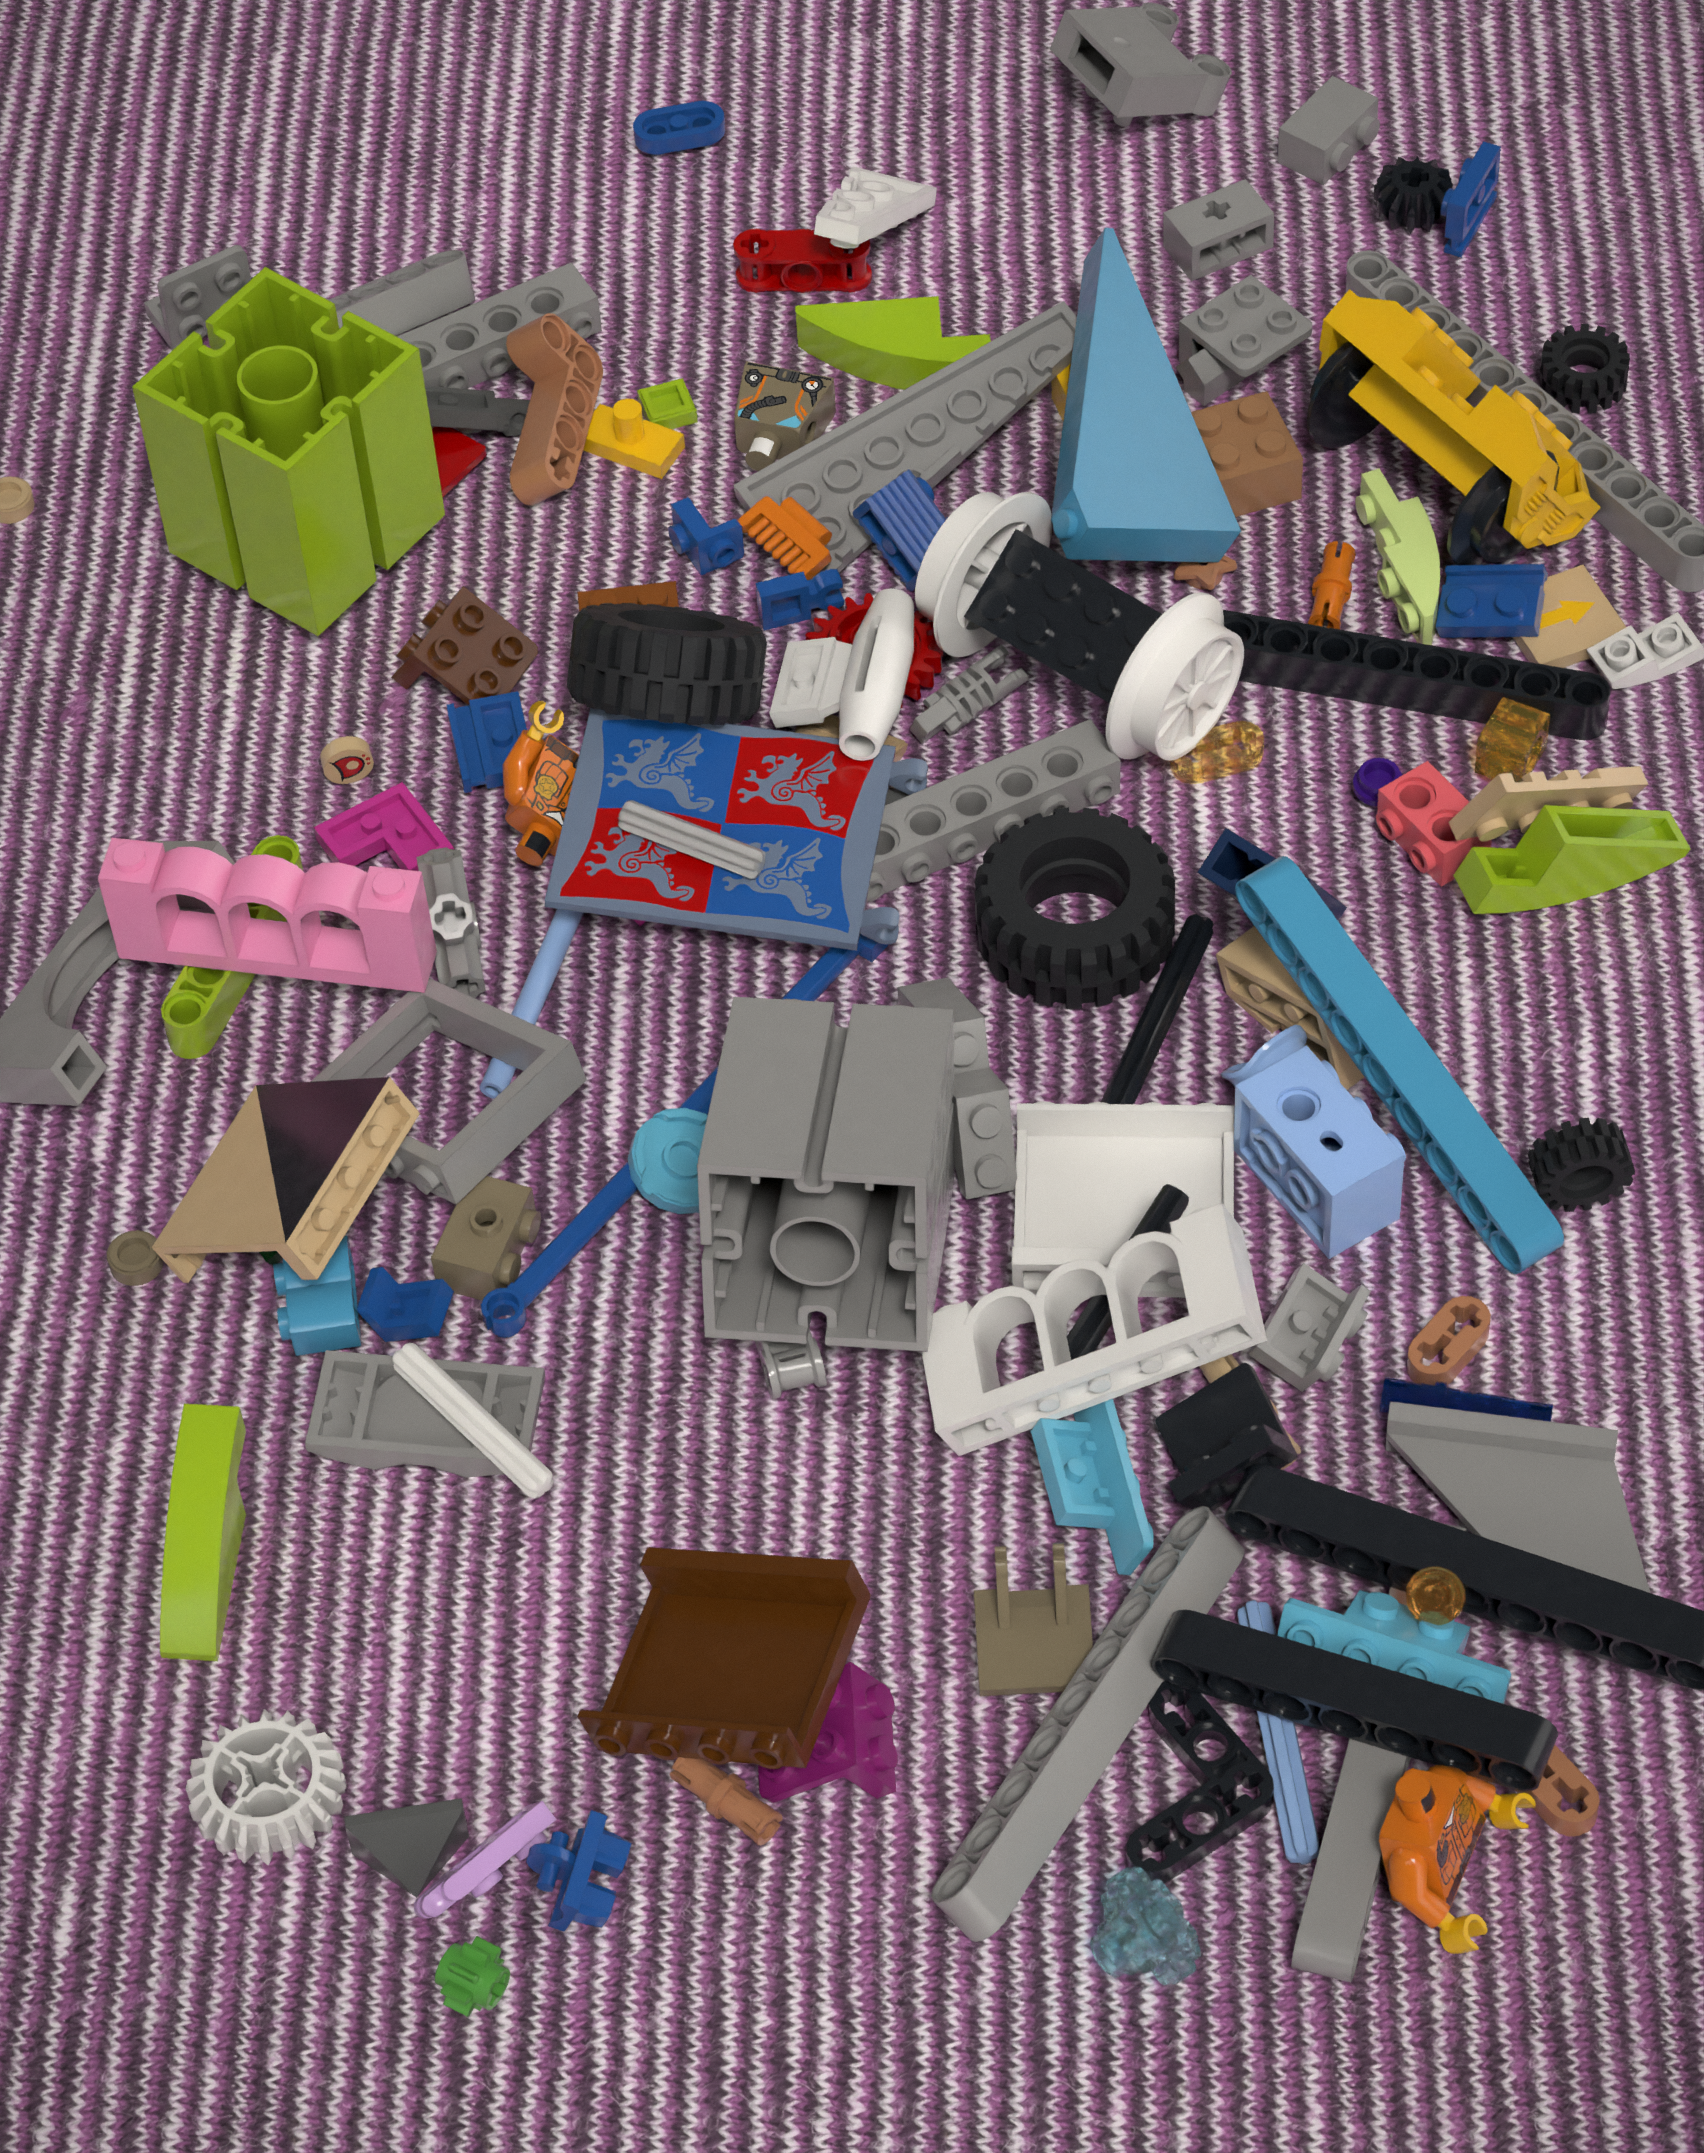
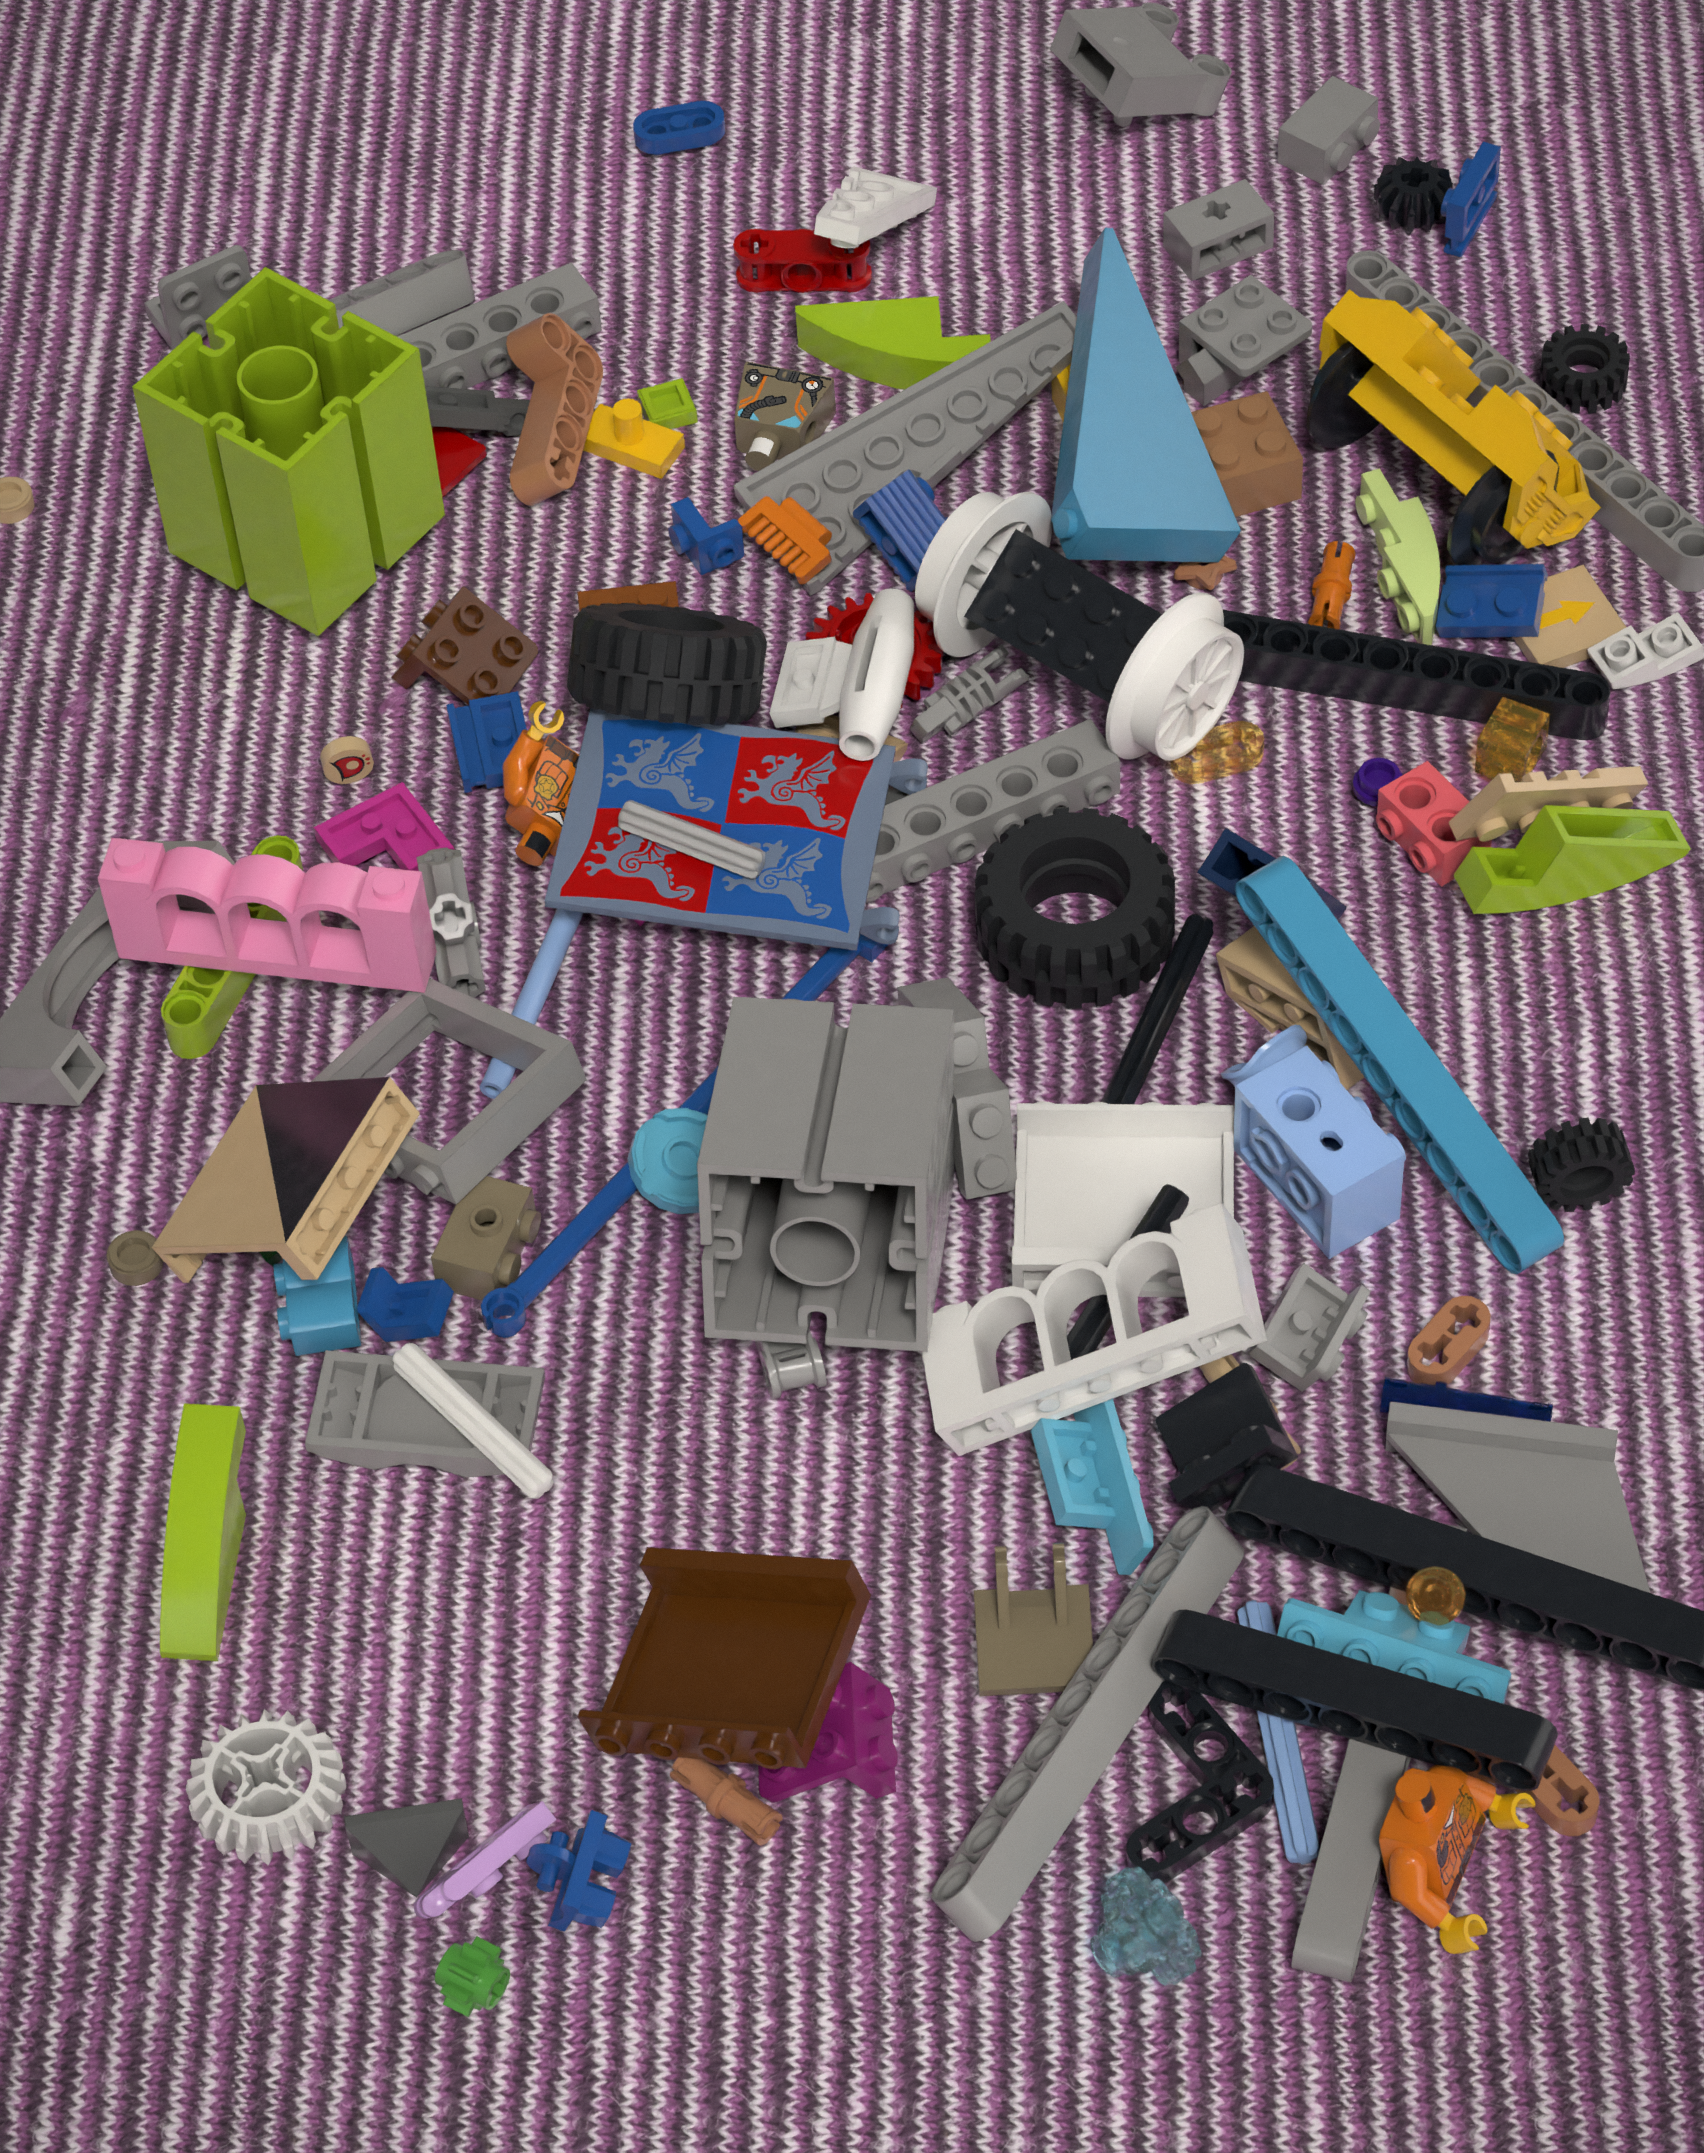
(792, 597): blue plate -> none

